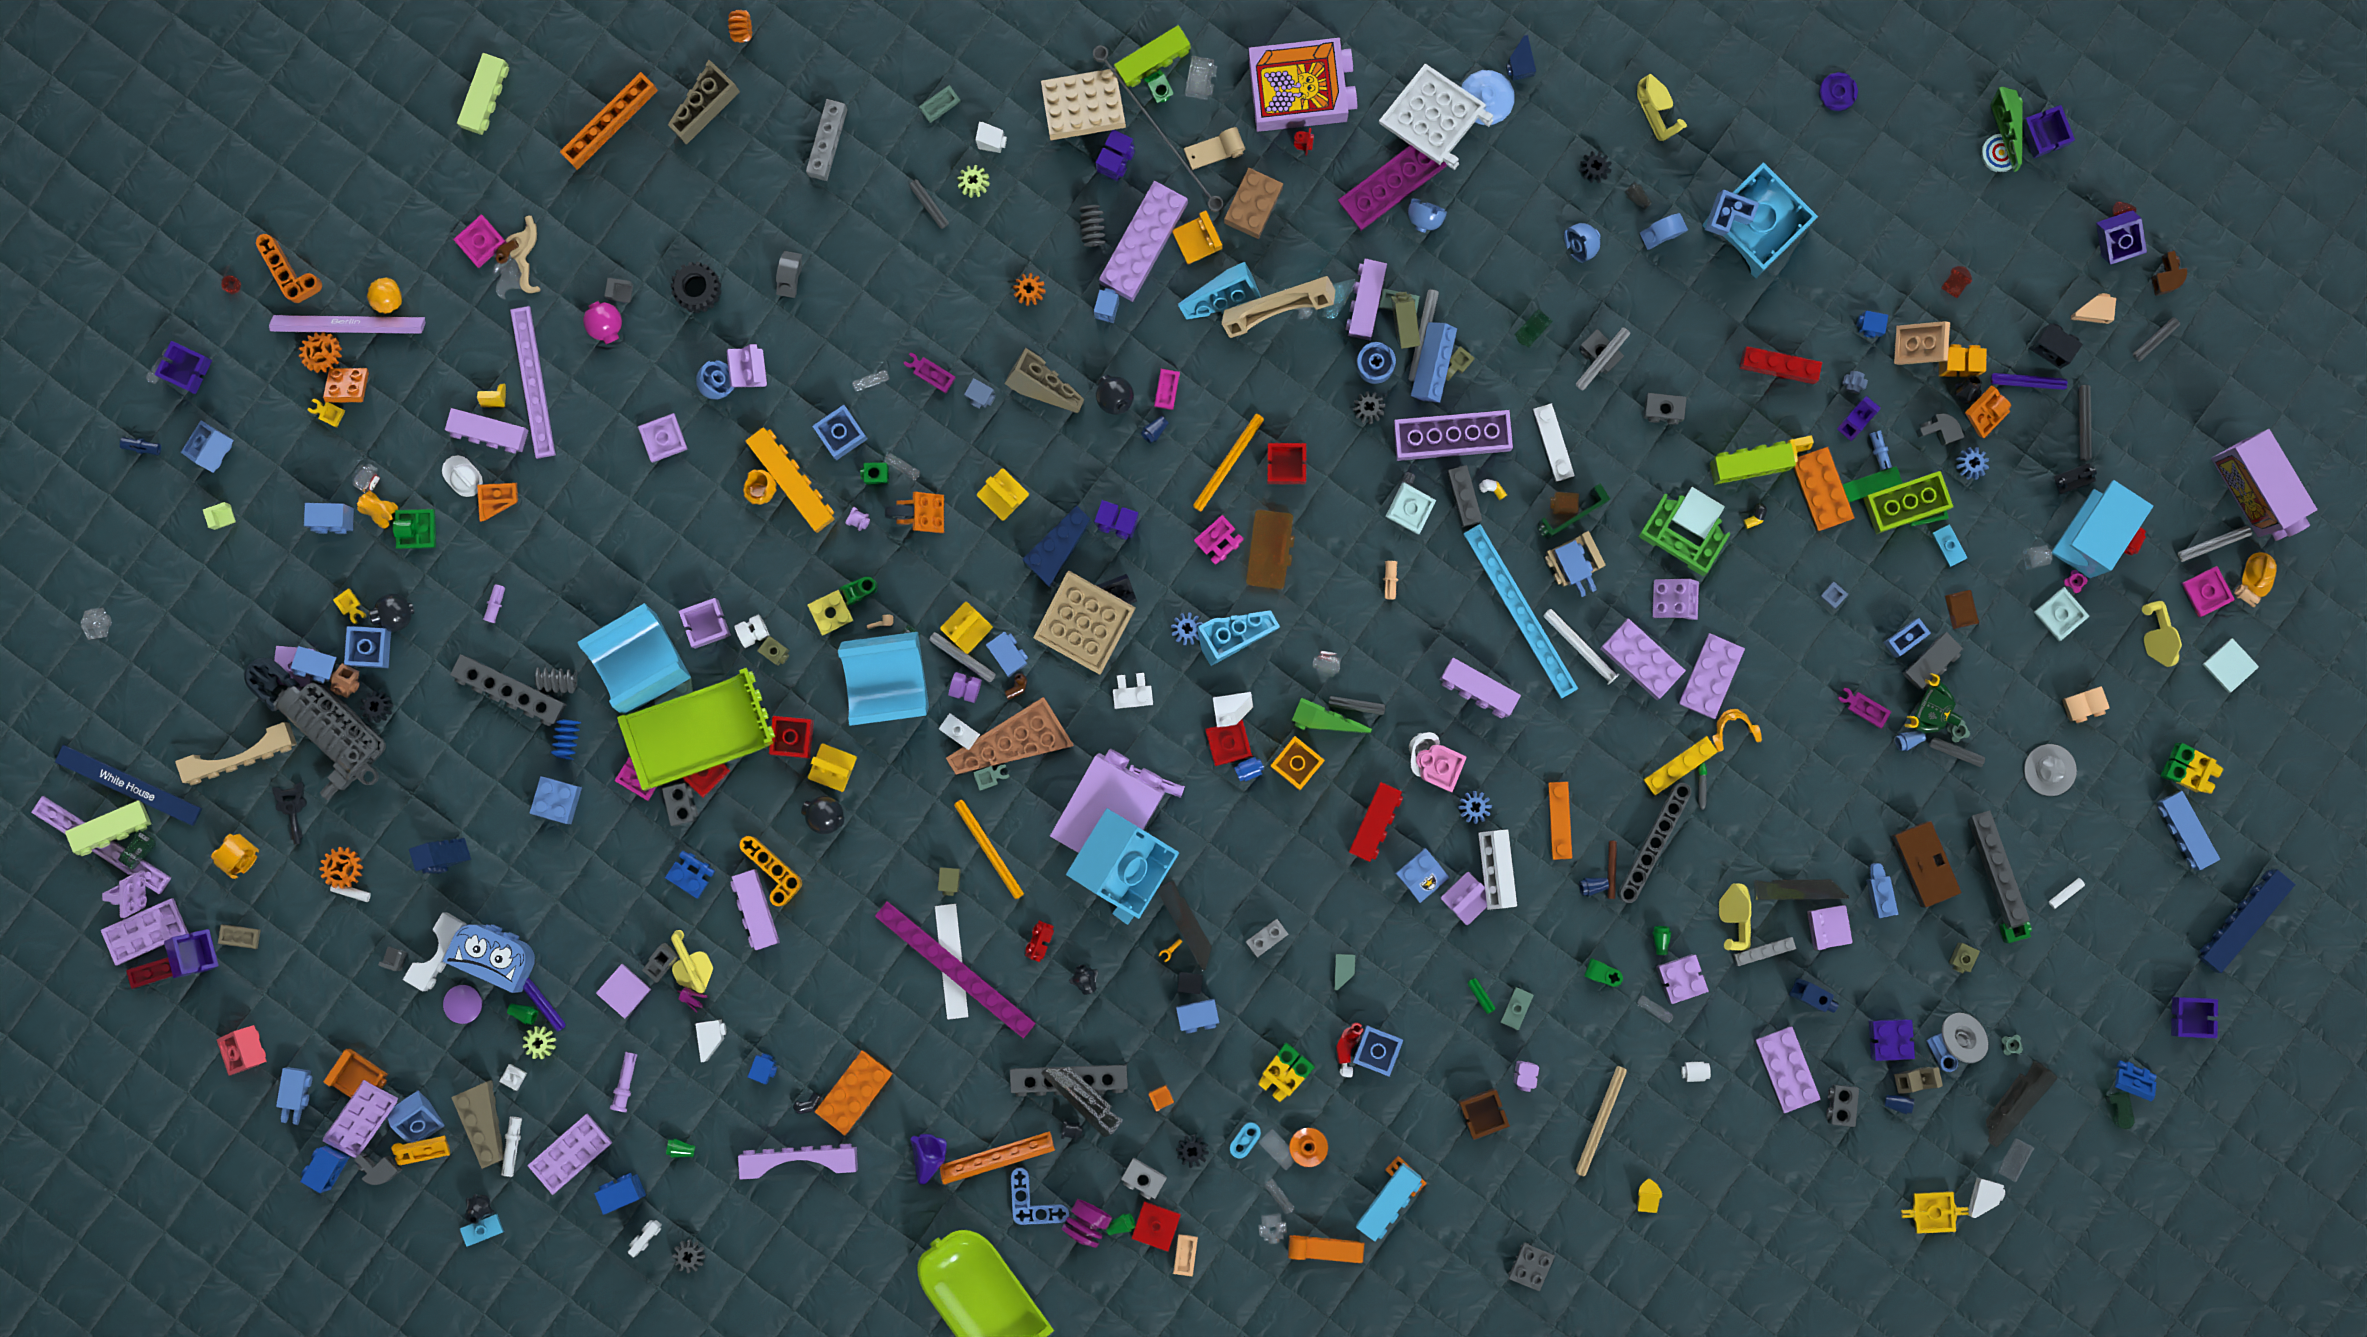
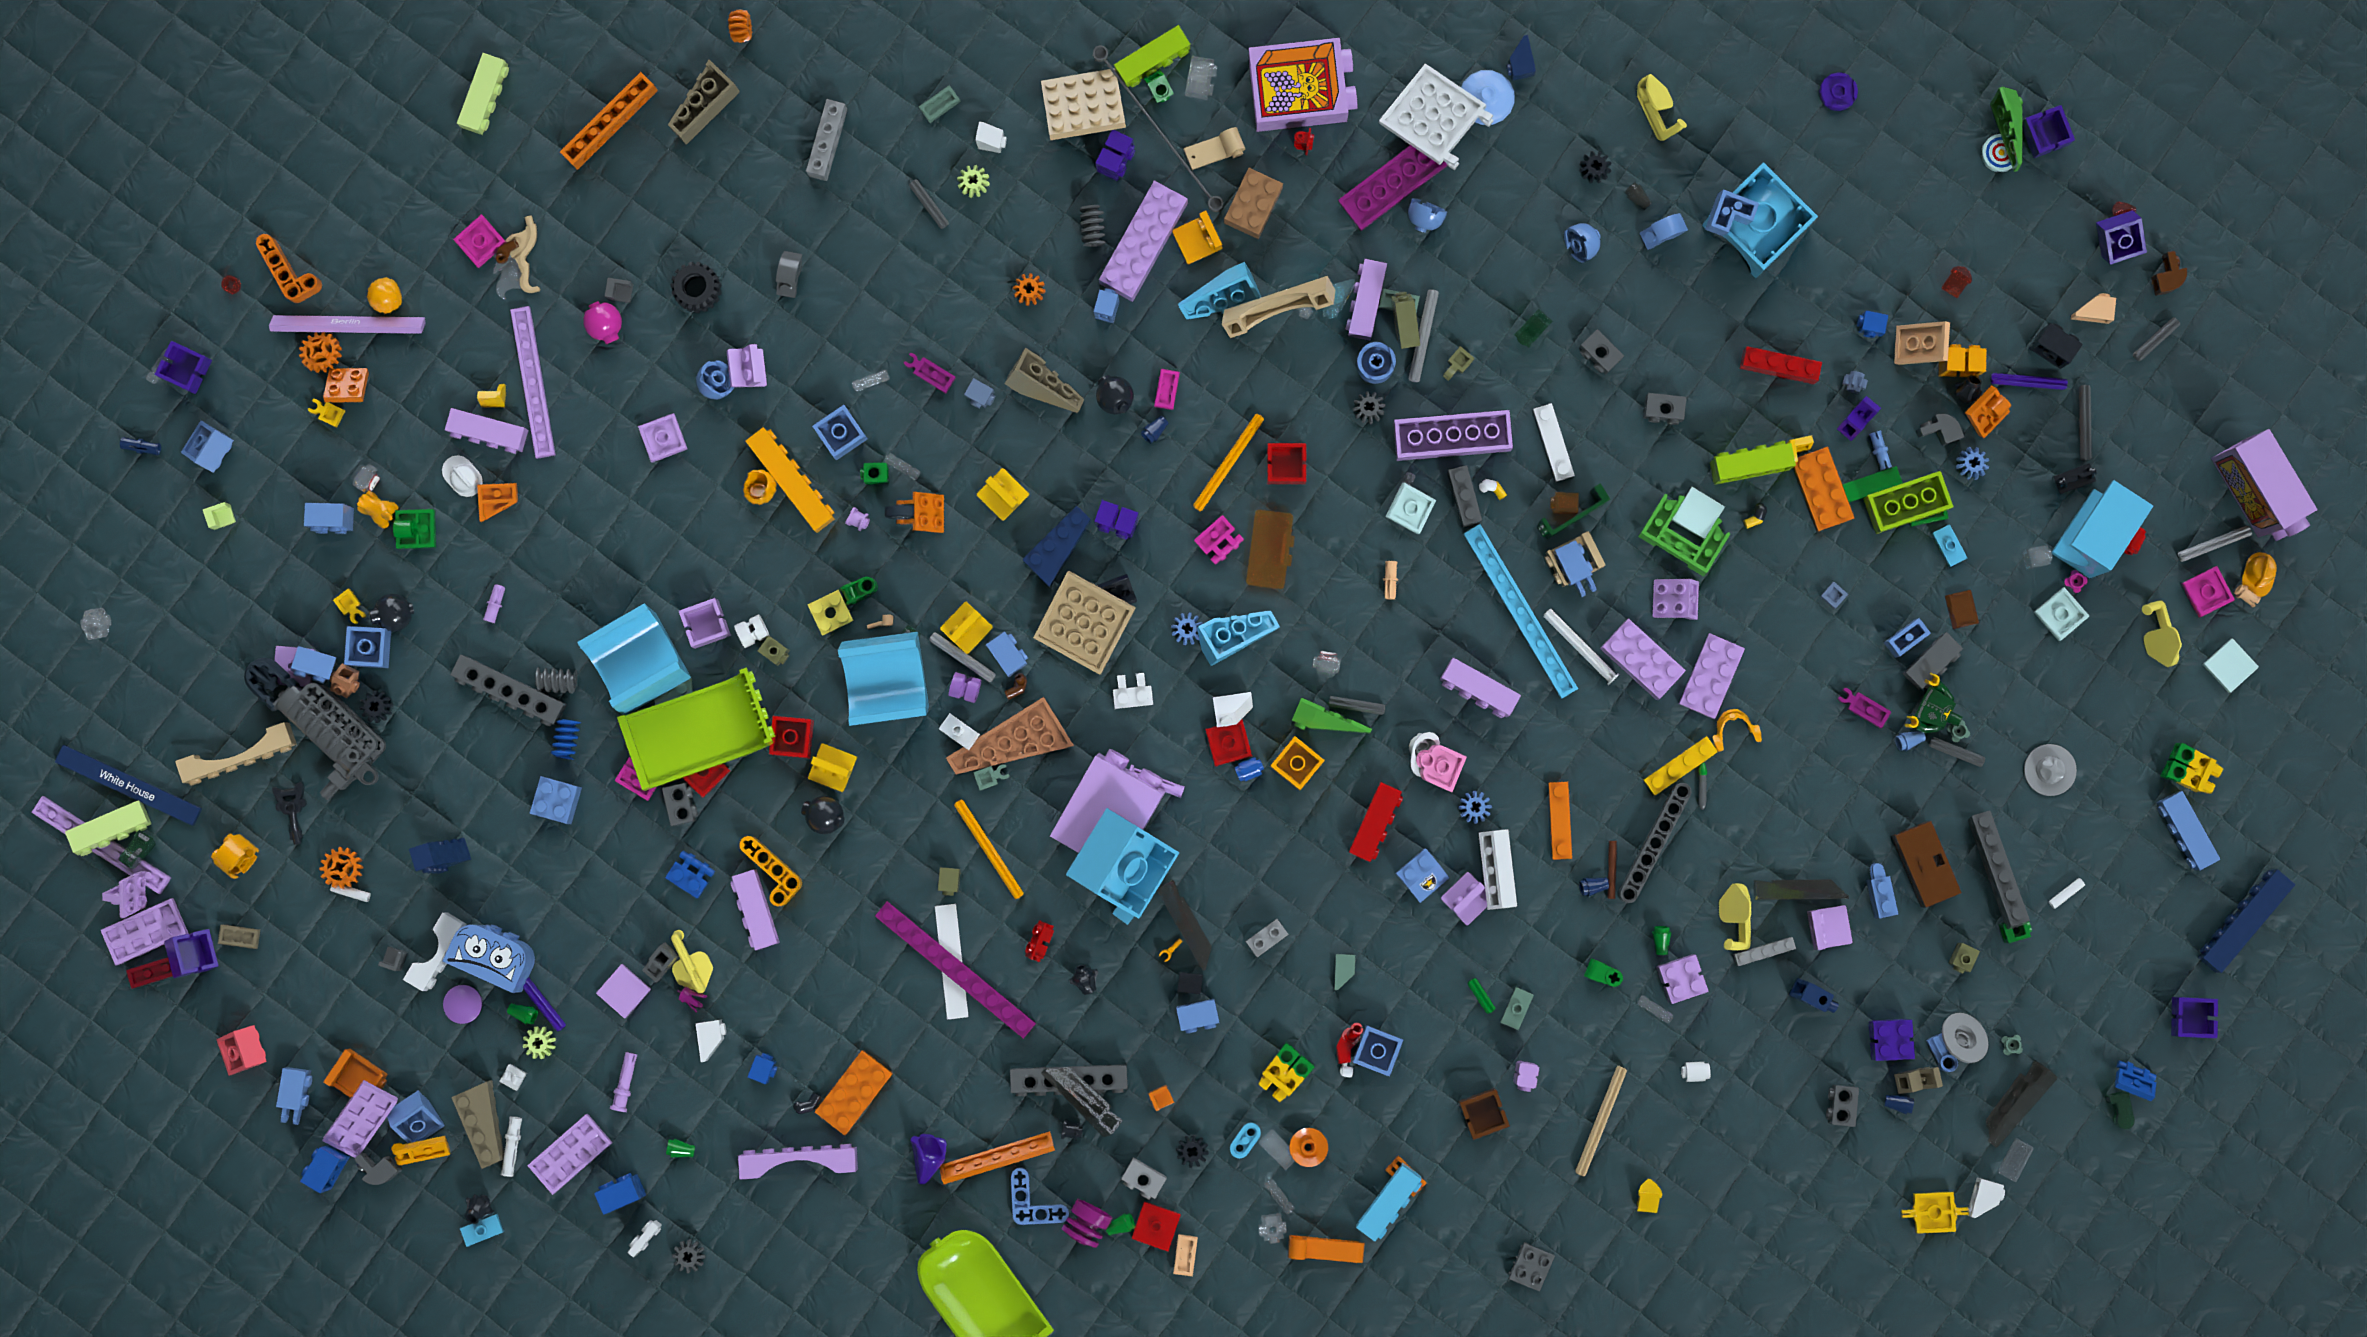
(1434, 362): medium blue brick -> none
(1602, 359): light grey axle -> none
(1787, 1069): lavender plate -> none
(2086, 704): light nougat brick -> none

